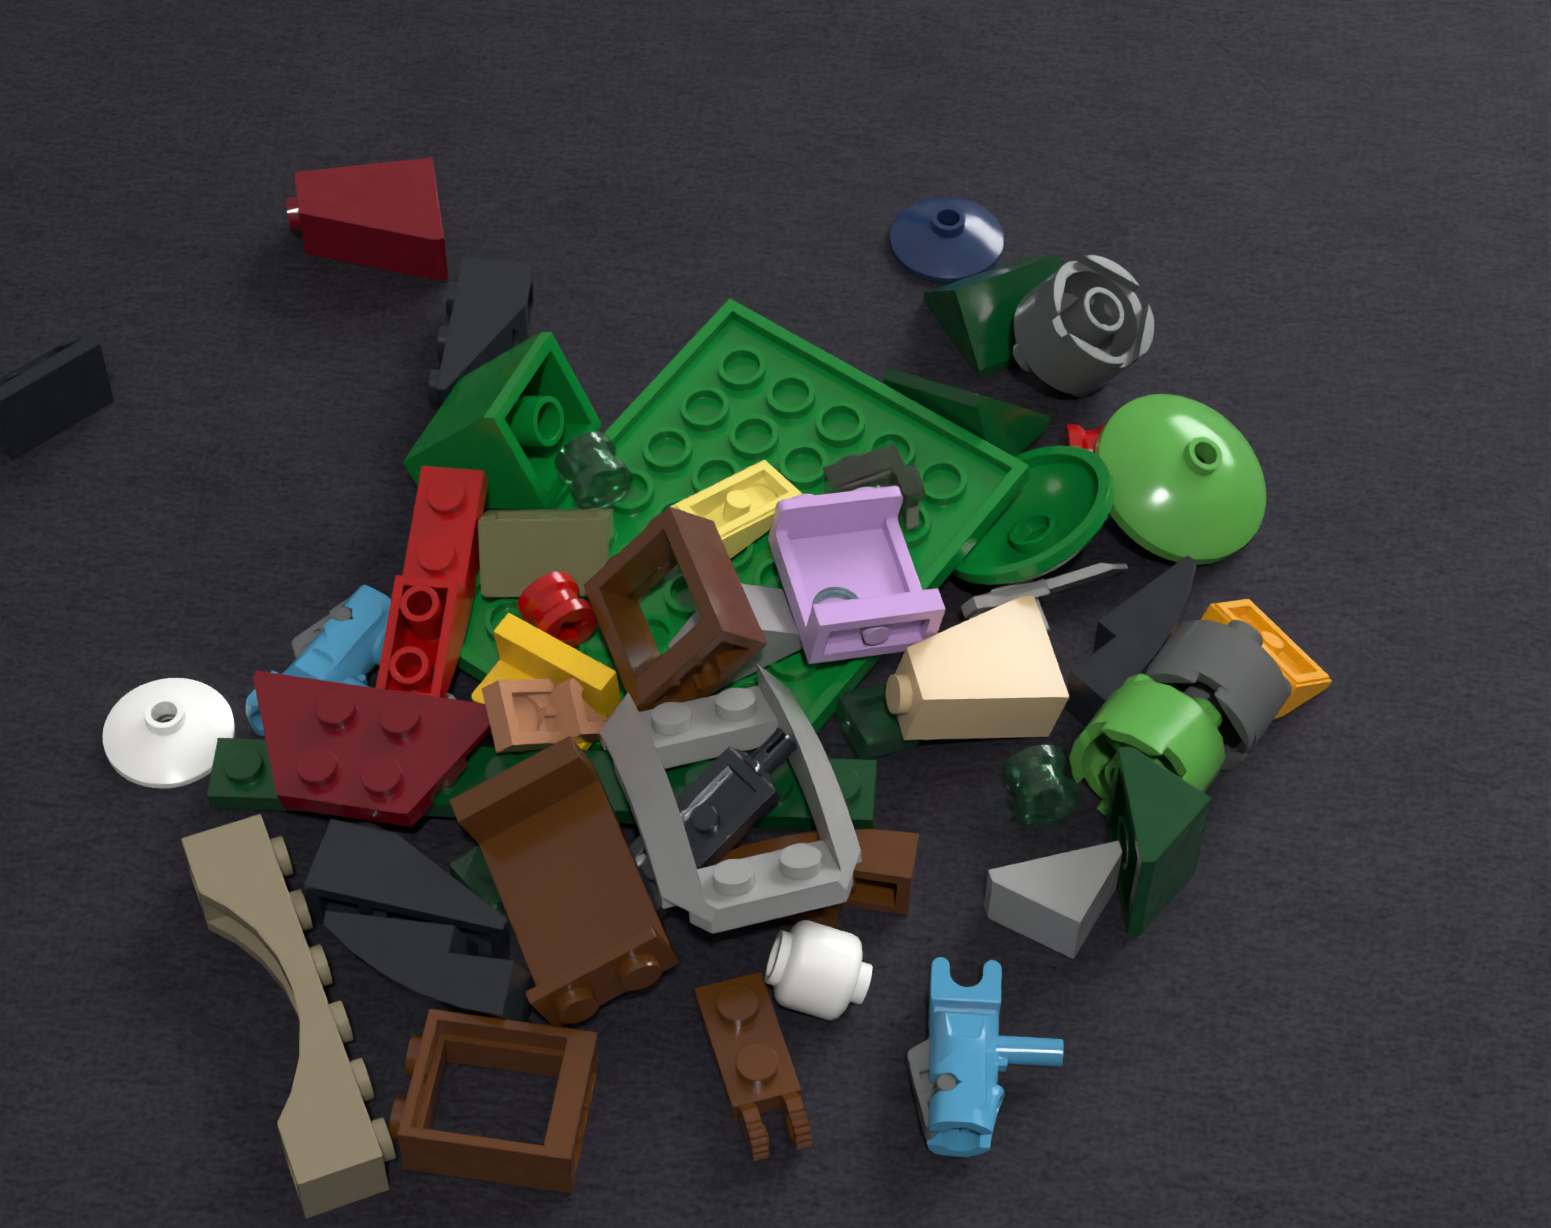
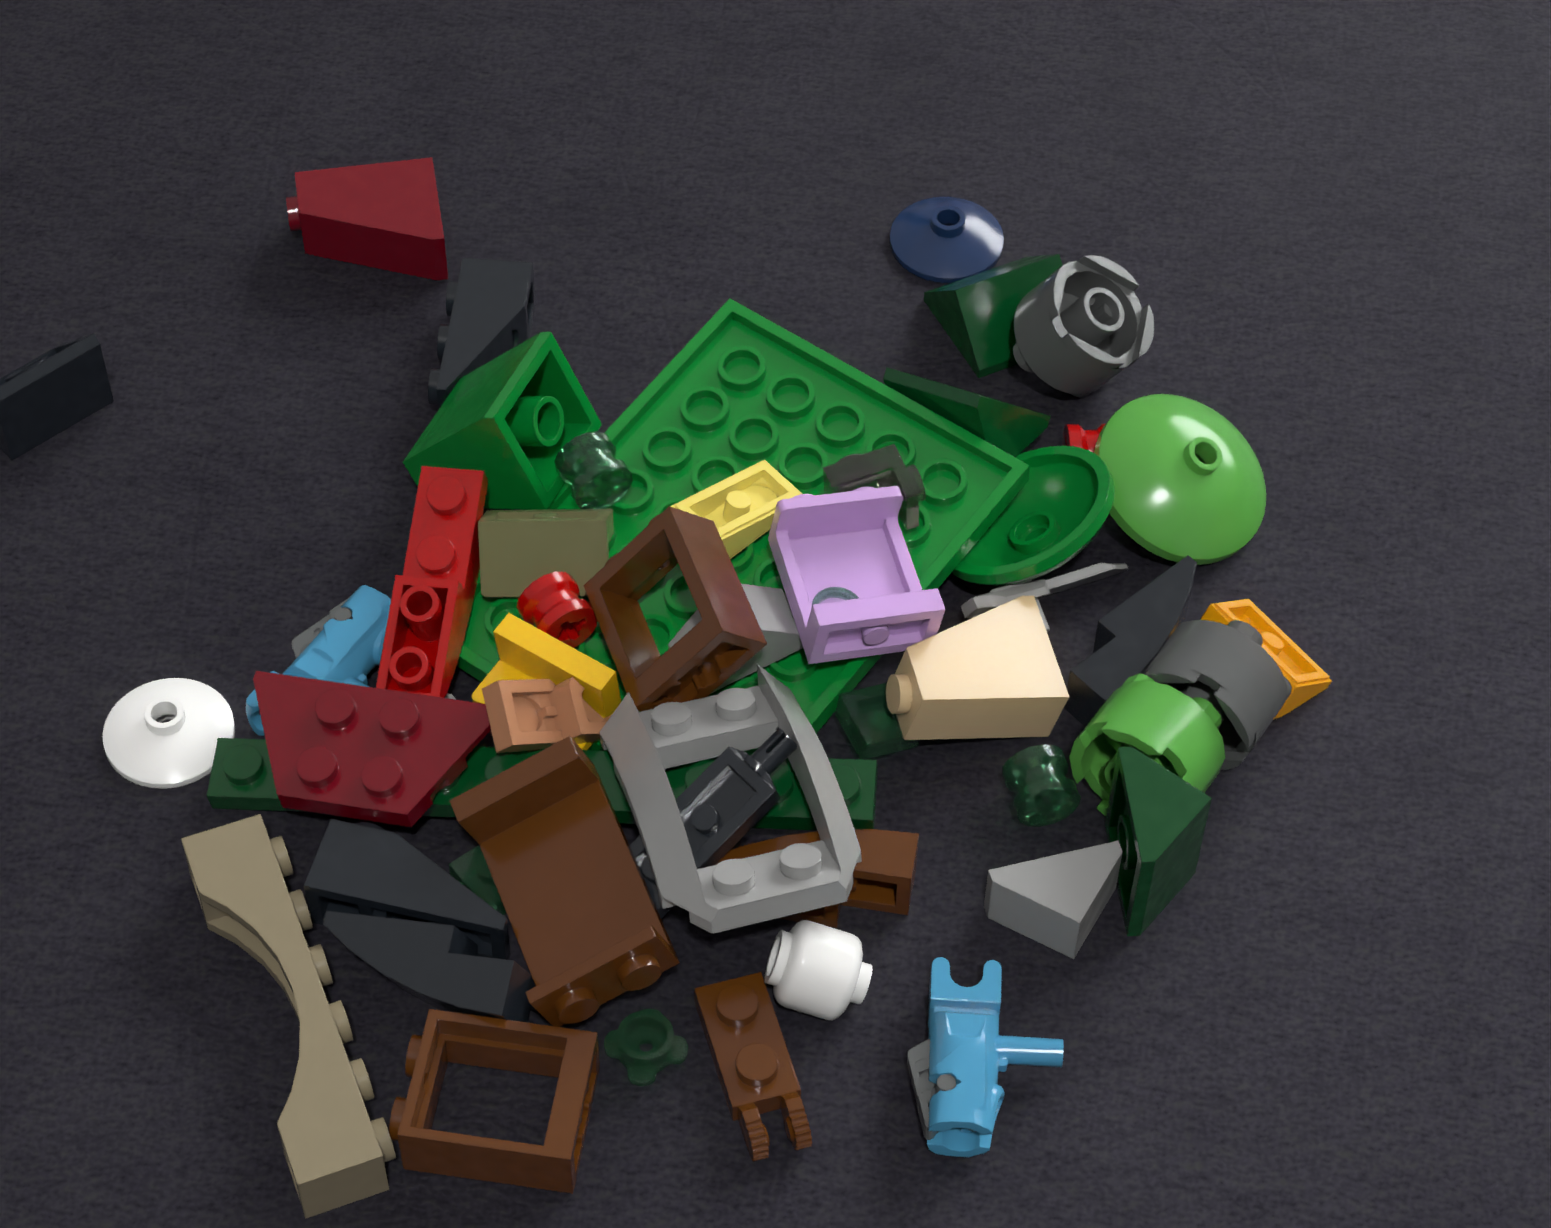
(640, 1028): none -> clear green plate

